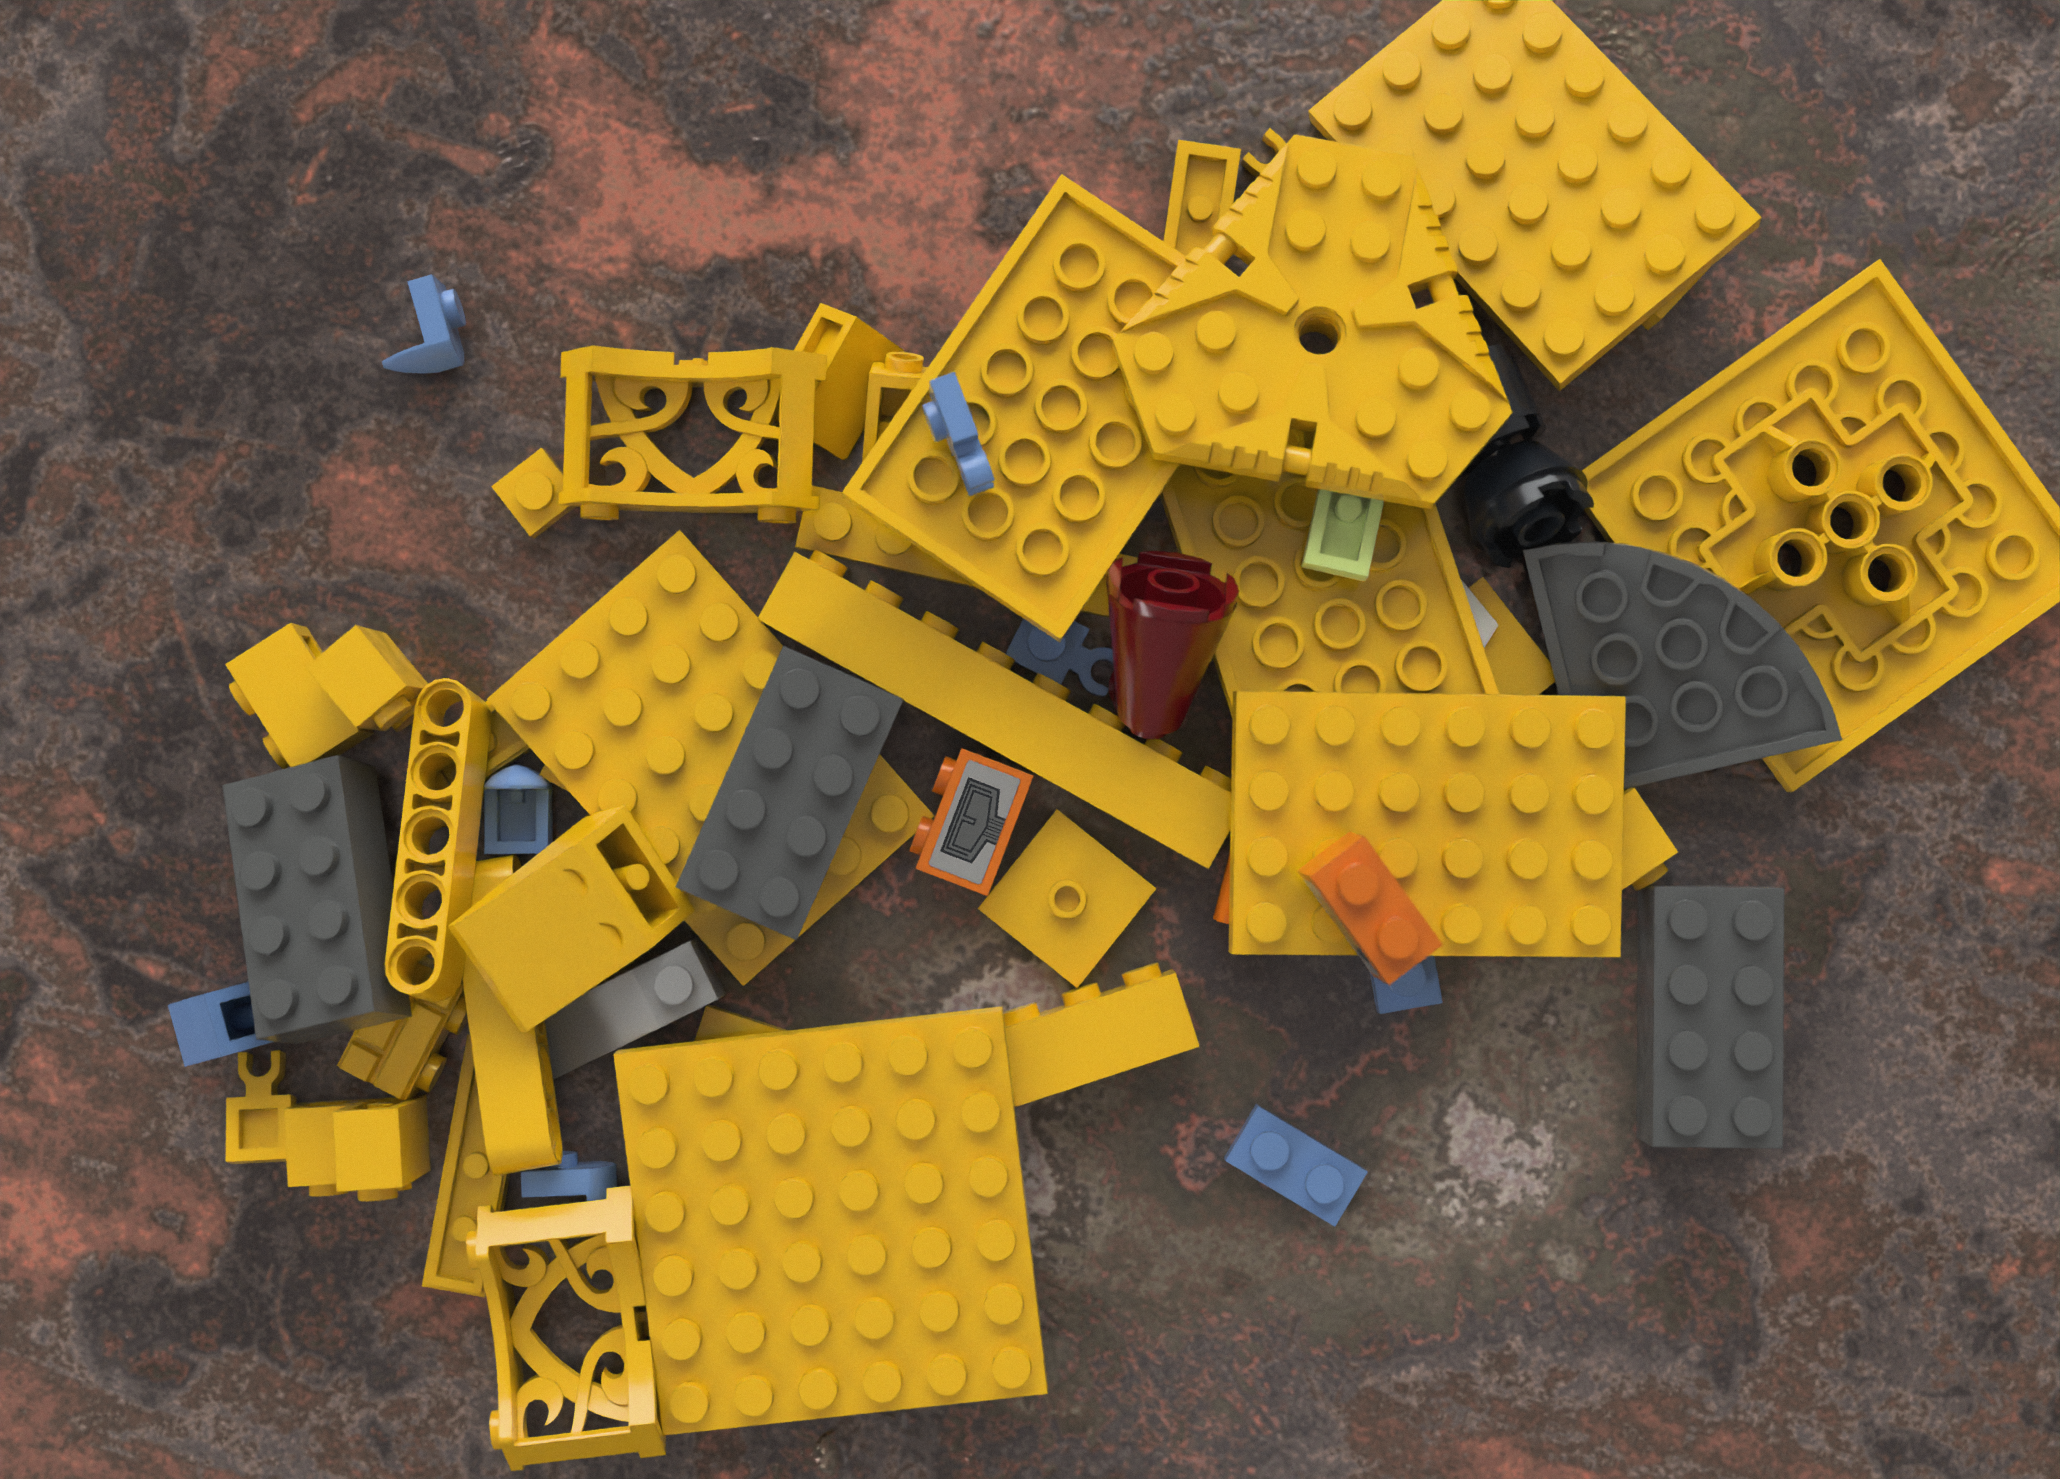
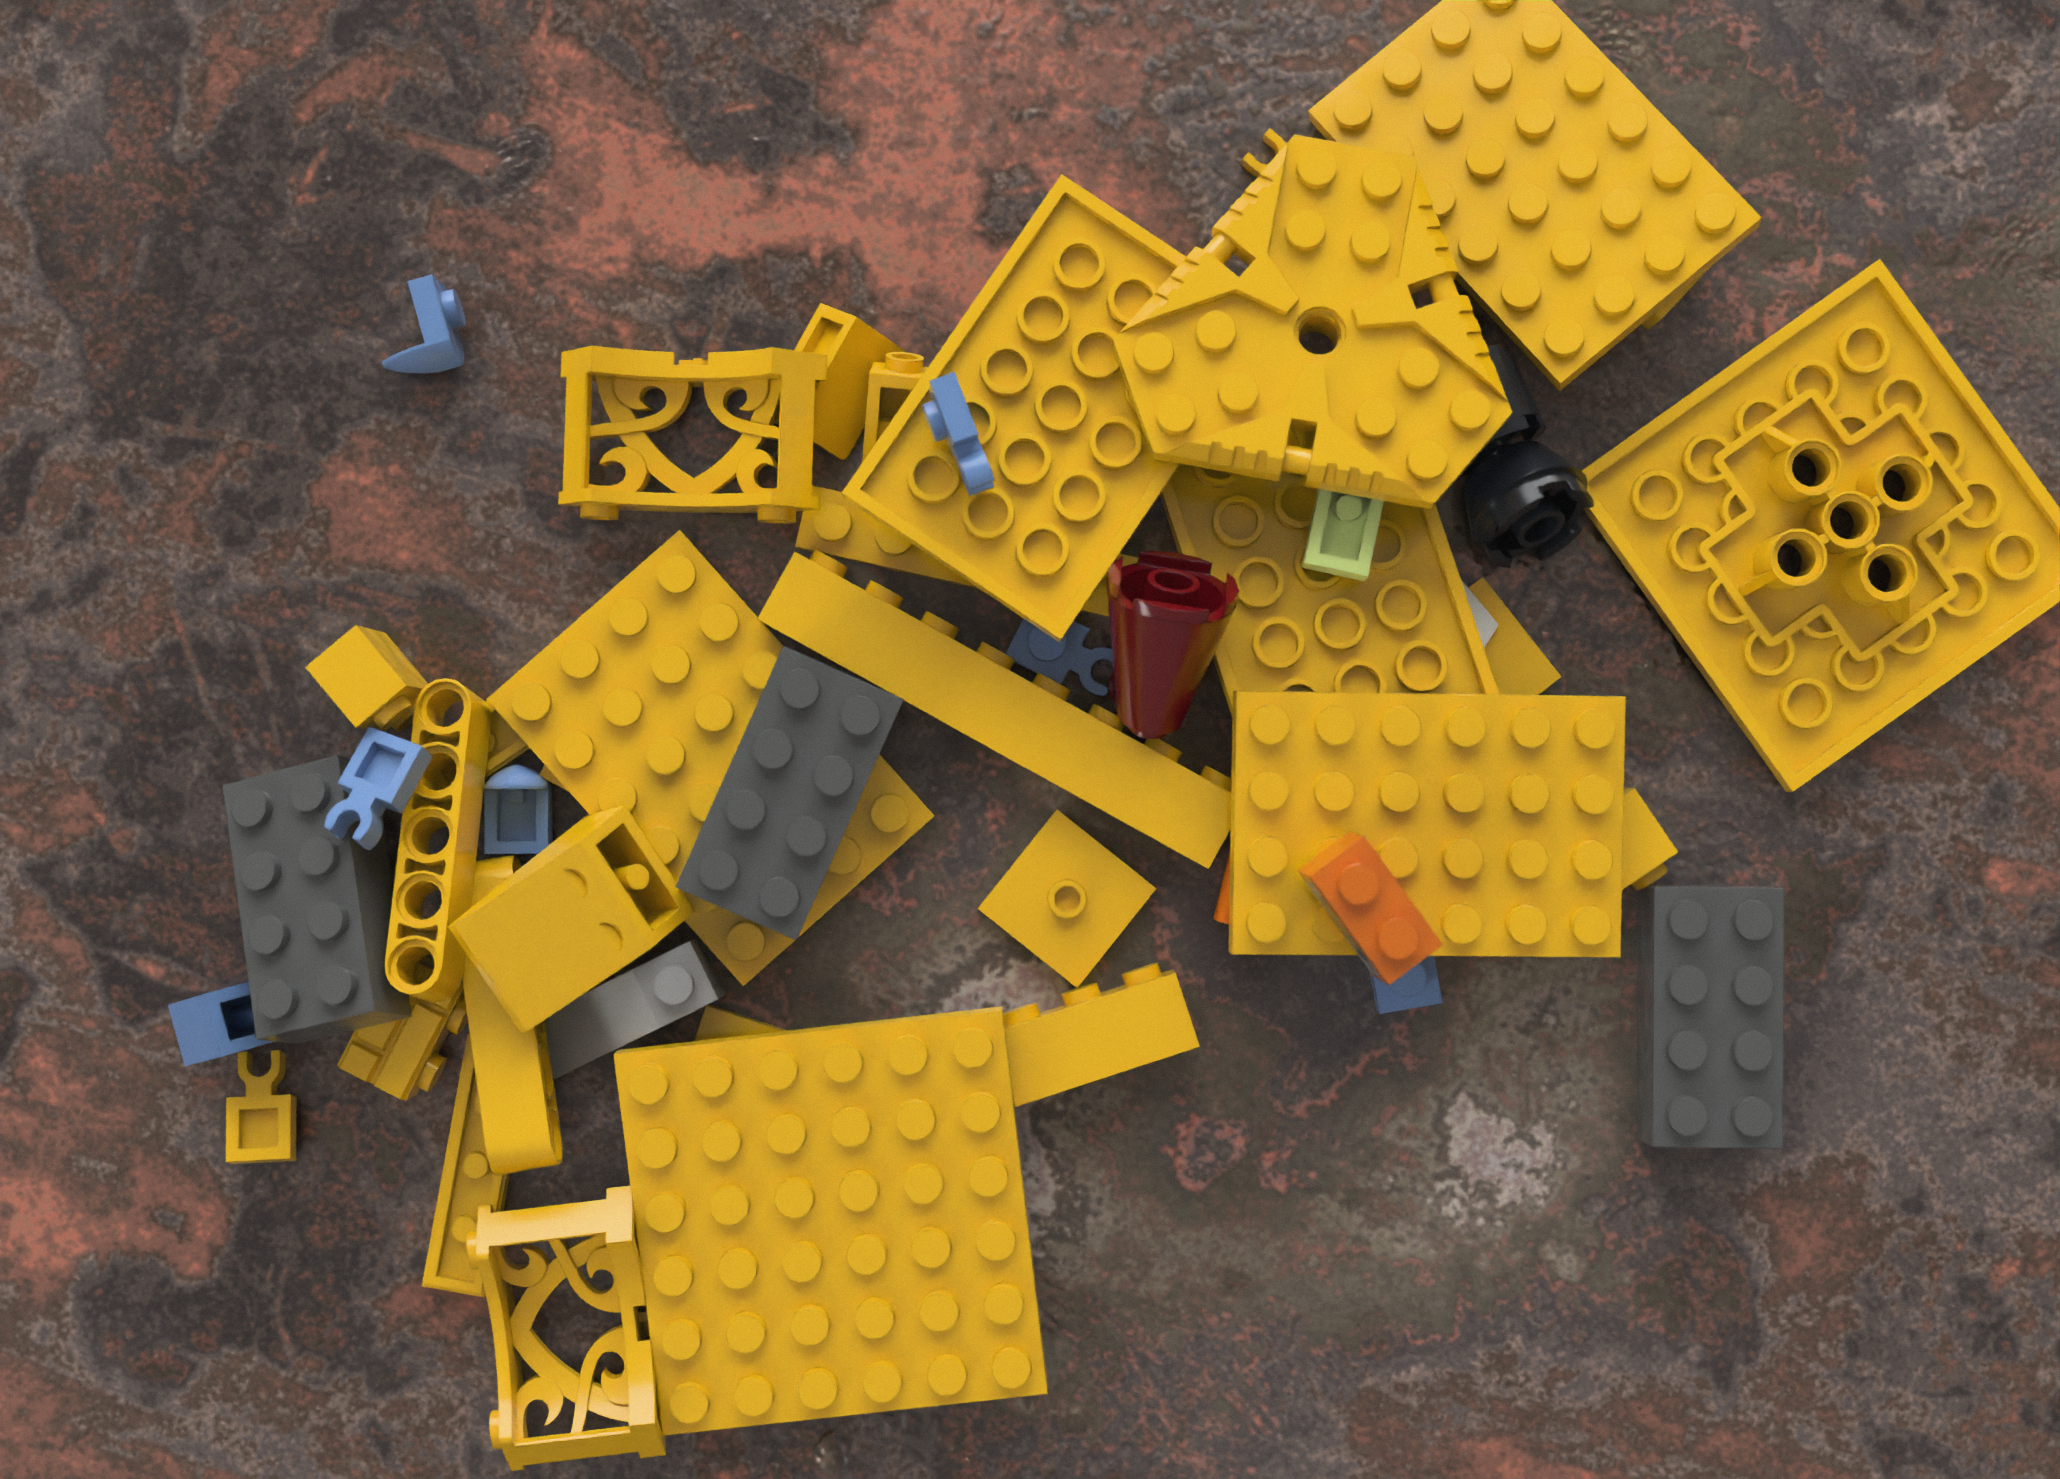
(289, 701): yellow brick -> none
(357, 1146): yellow brick -> none
(377, 778): none -> medium blue plate
(533, 493): yellow plate -> none
(570, 1178): medium blue plate -> none
(972, 820): brick -> none
(1199, 193): yellow plate -> none
(1295, 1165): medium blue plate -> none
(1694, 655): dark grey plate -> none

